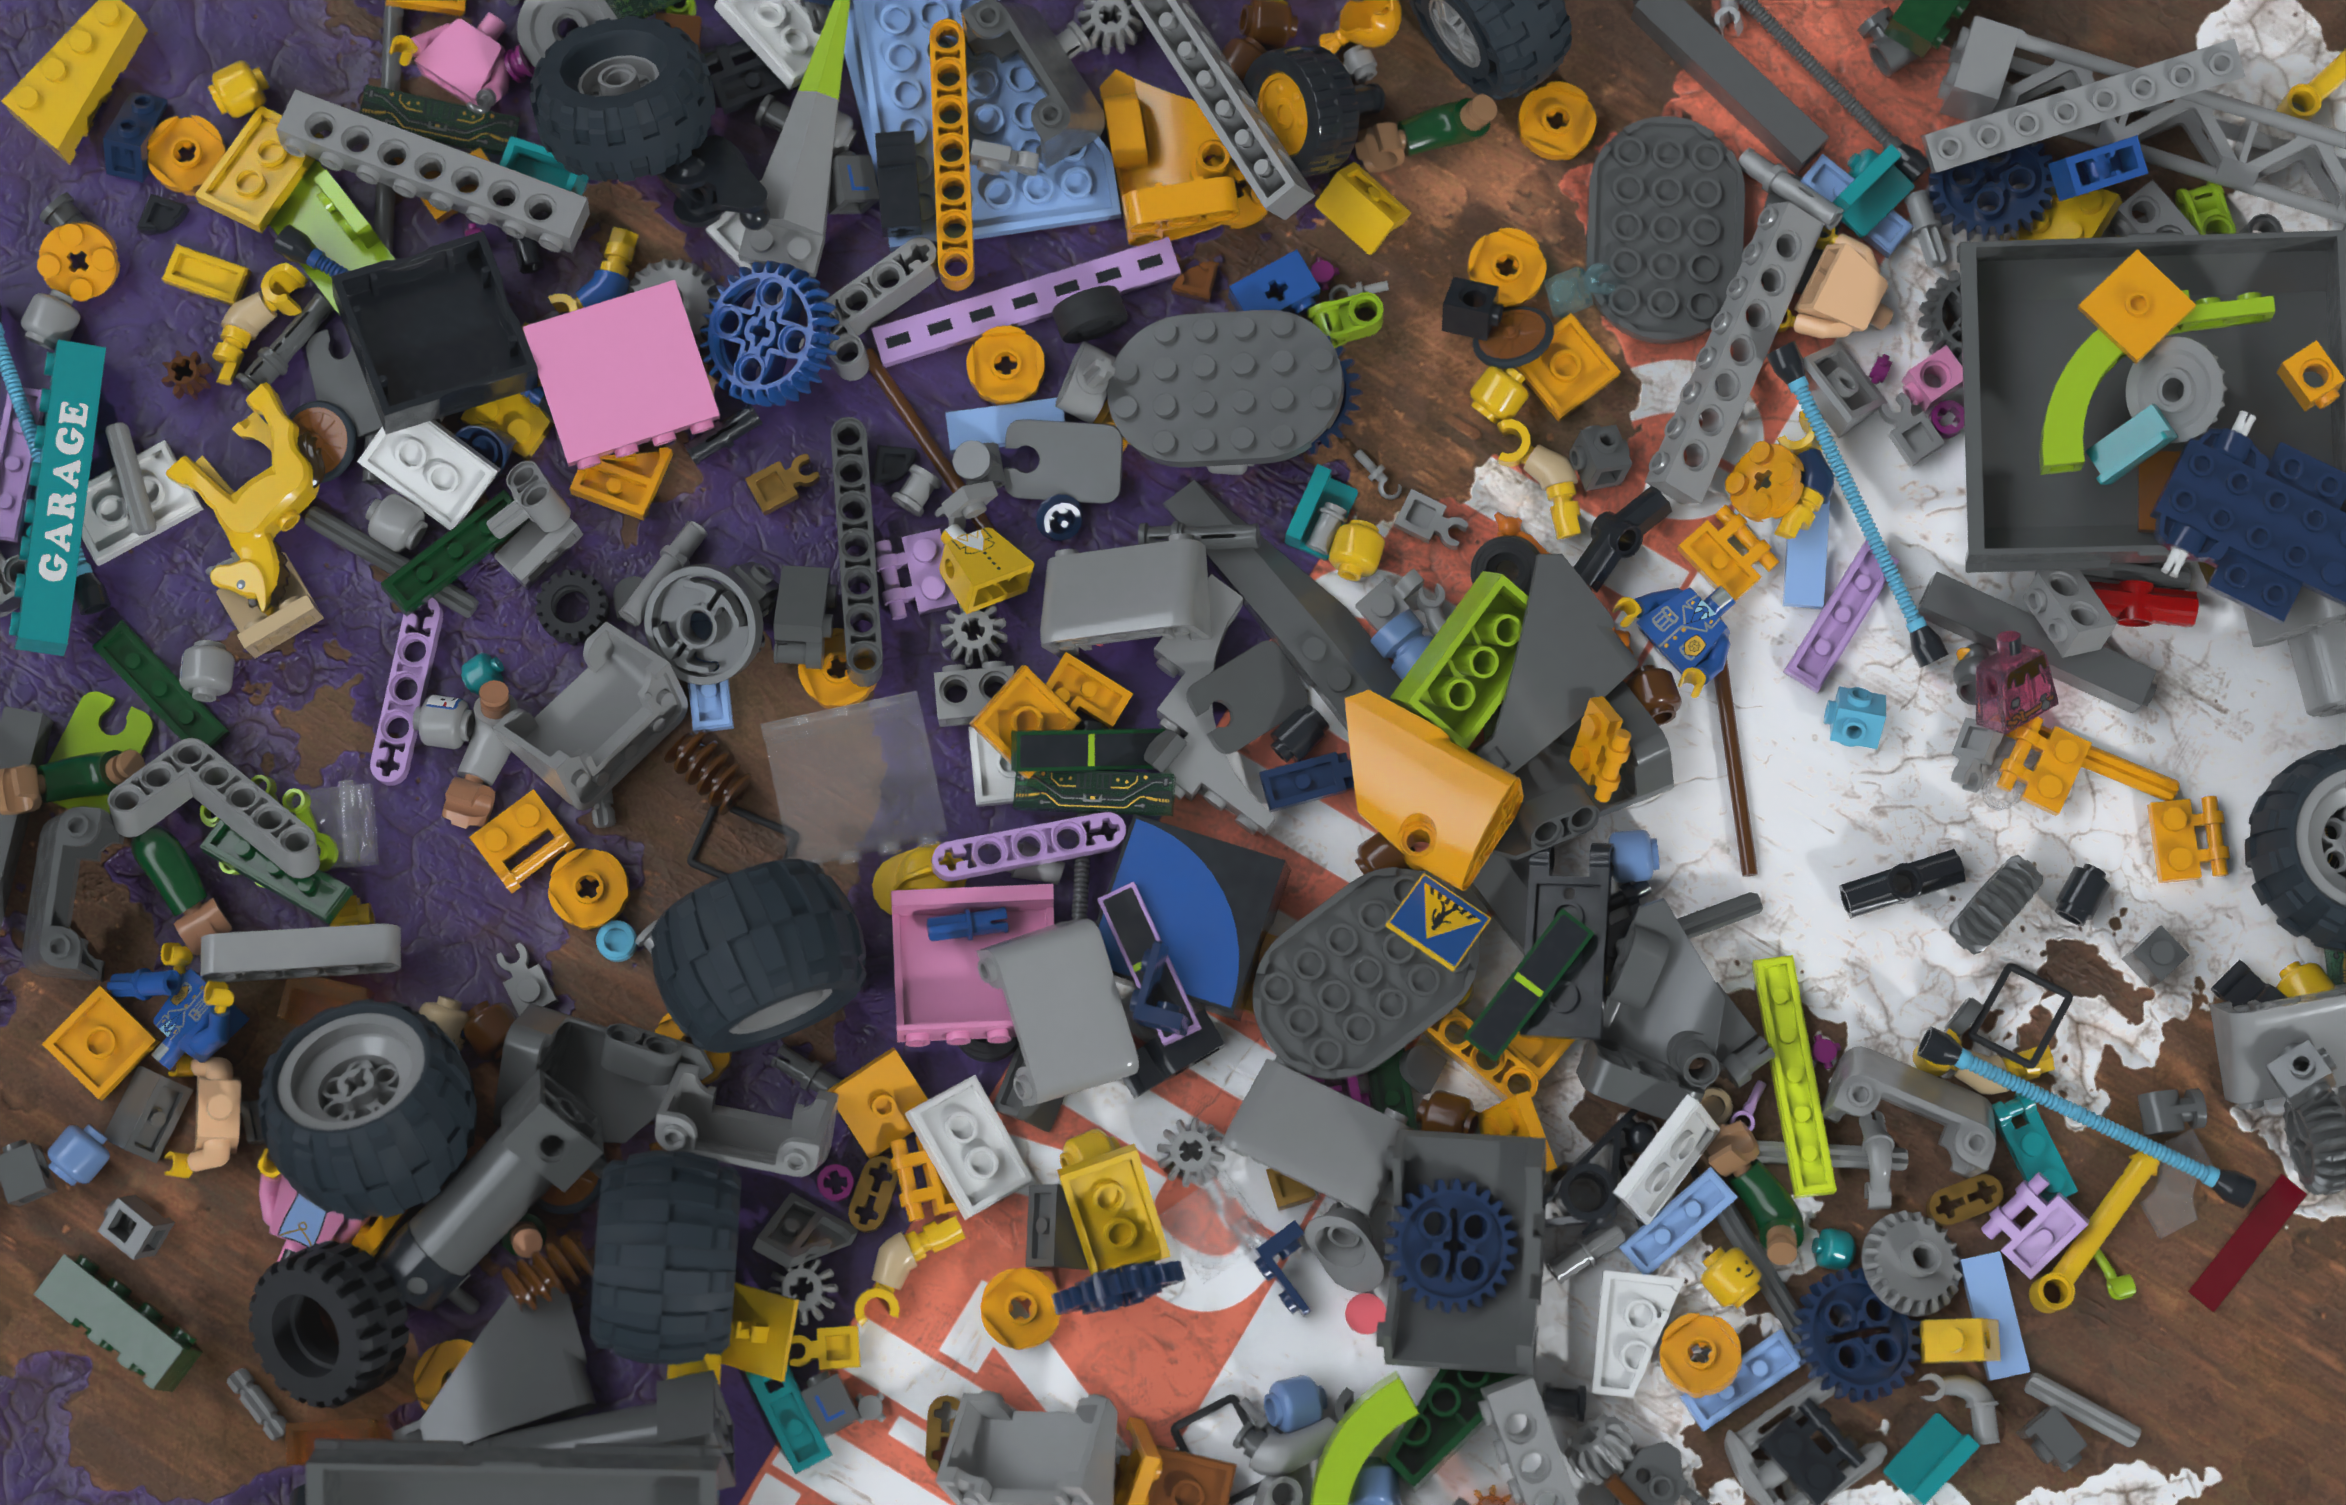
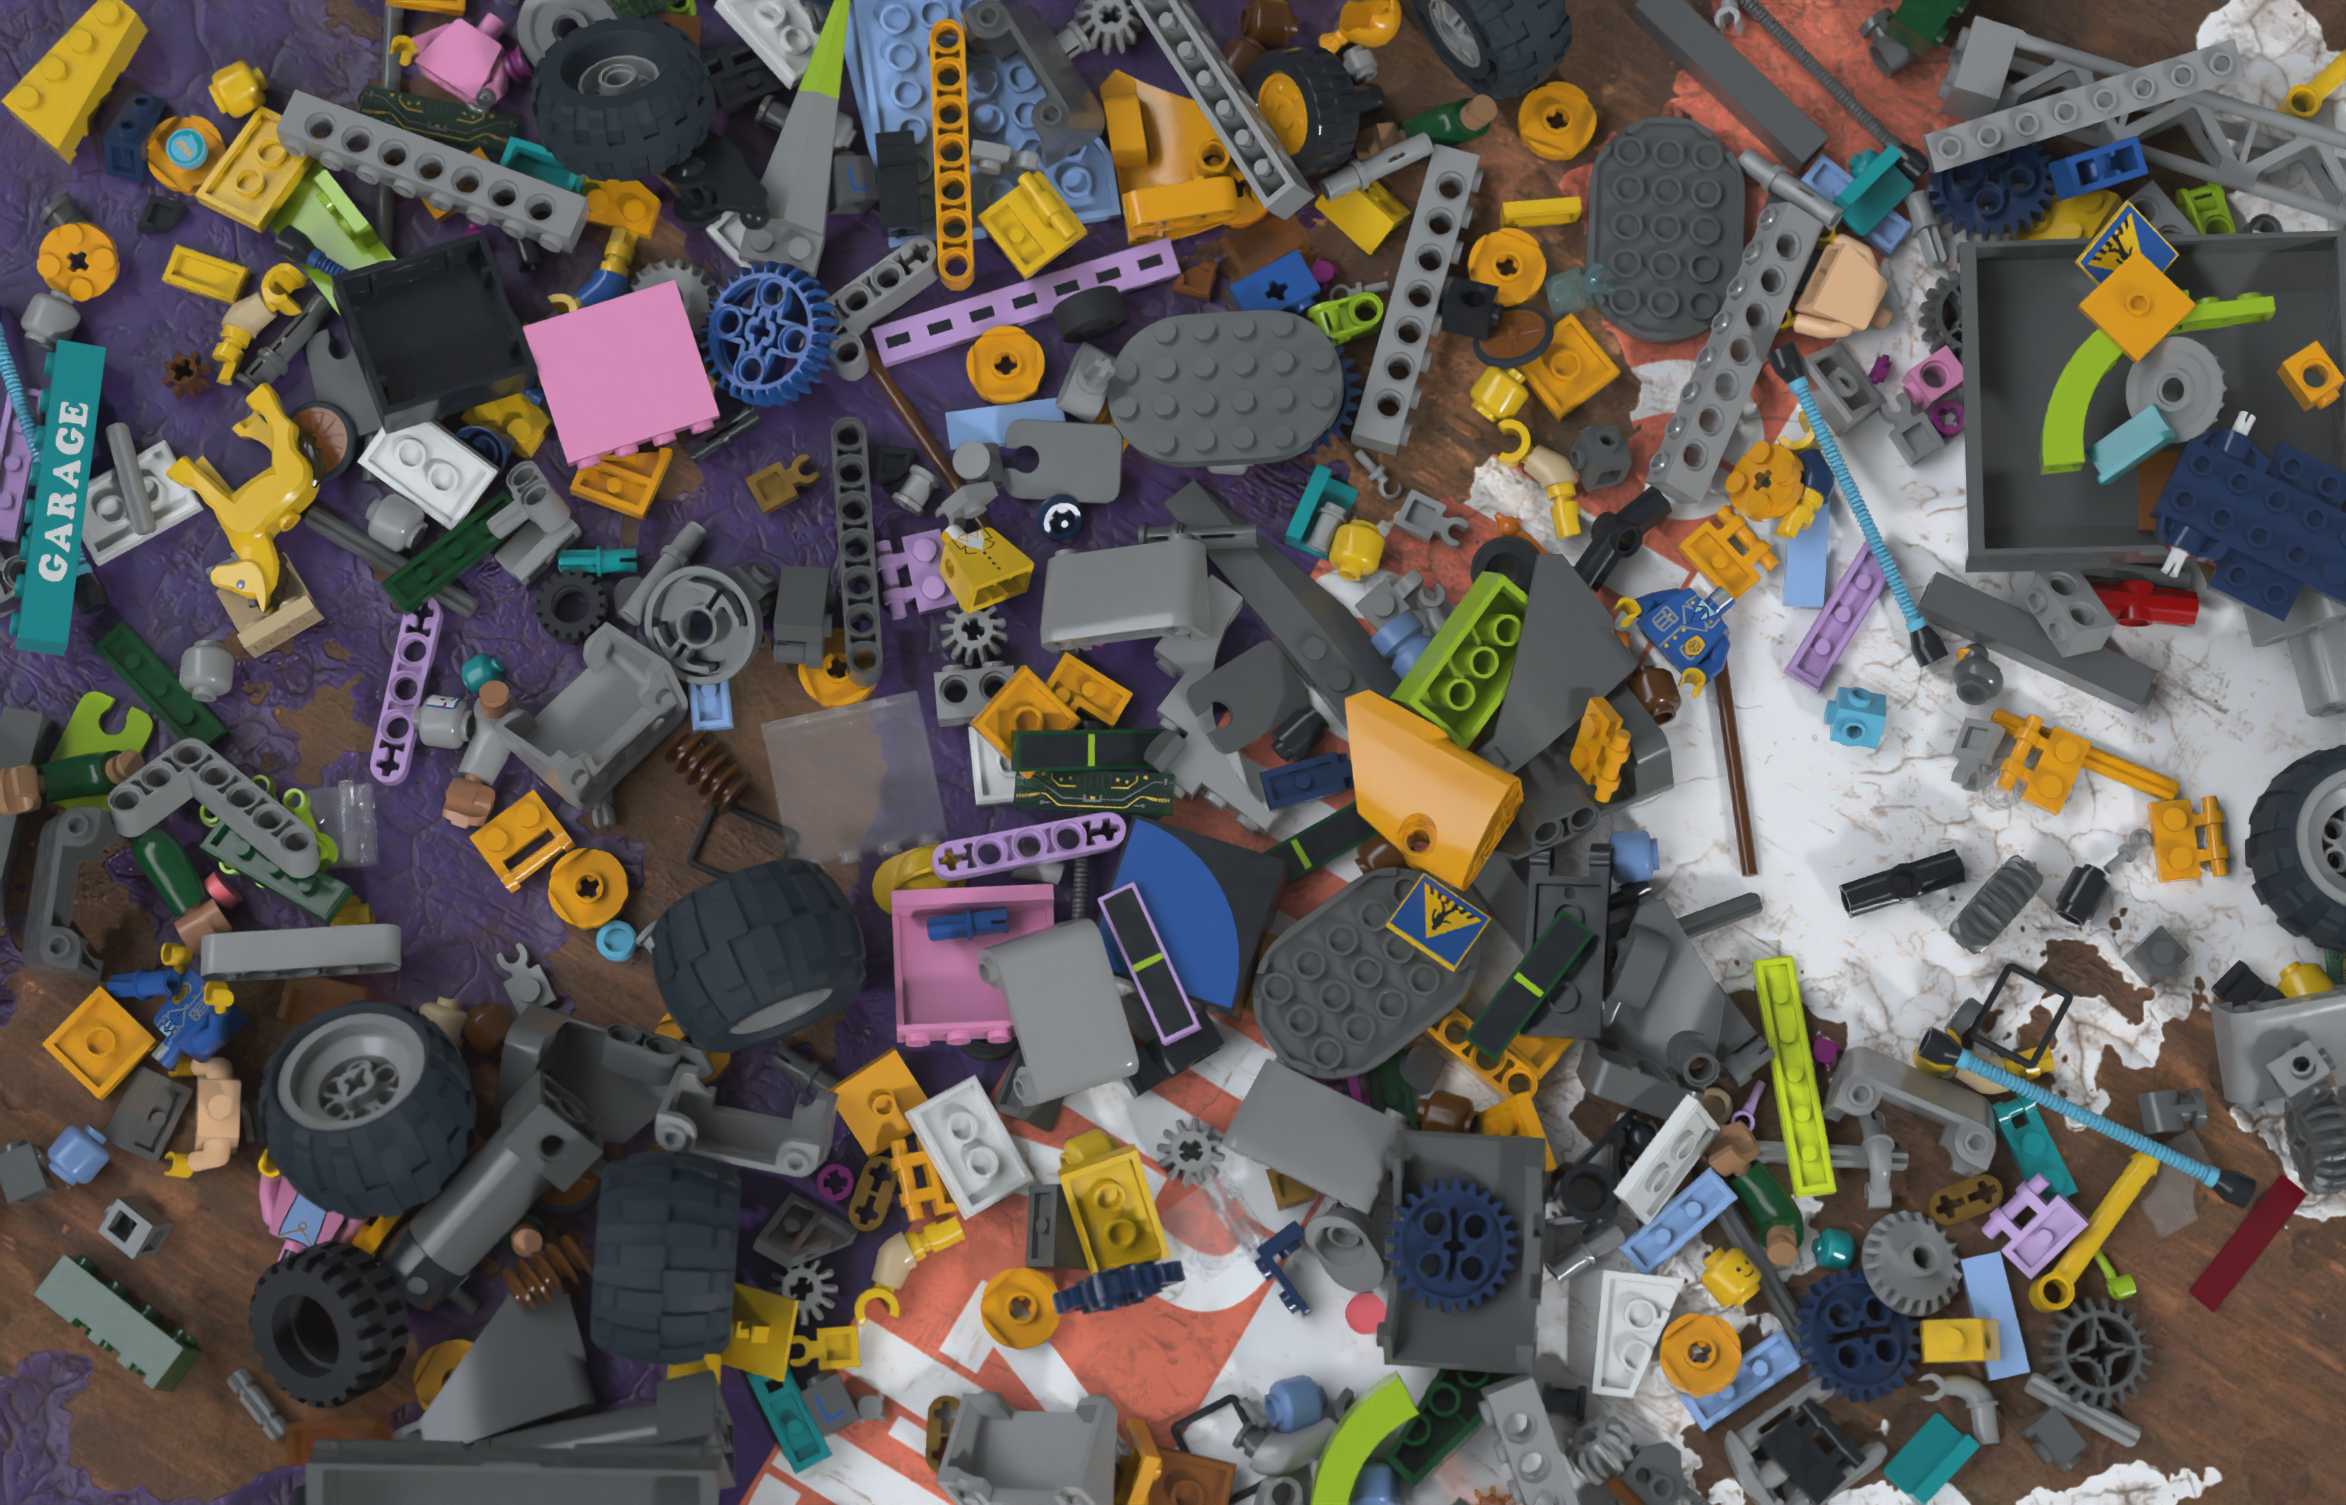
(187, 149): none -> medium azure tile
(222, 890): none -> coral tile
(597, 560): none -> teal axle
(621, 205): none -> light orange wing
(1032, 224): none -> yellow plate
(1164, 1015): dark blue bracket -> none
(1263, 246): none -> clear orange panel
(1323, 842): none -> black tile
(1361, 173): none -> light grey pin
(1446, 168): none -> light grey brick
(1540, 212): none -> yellow tile
(2013, 685): clear pink torso -> none
(2094, 1334): none -> dark grey gear
(2119, 239): none -> piece
(2127, 852): none -> light grey hand

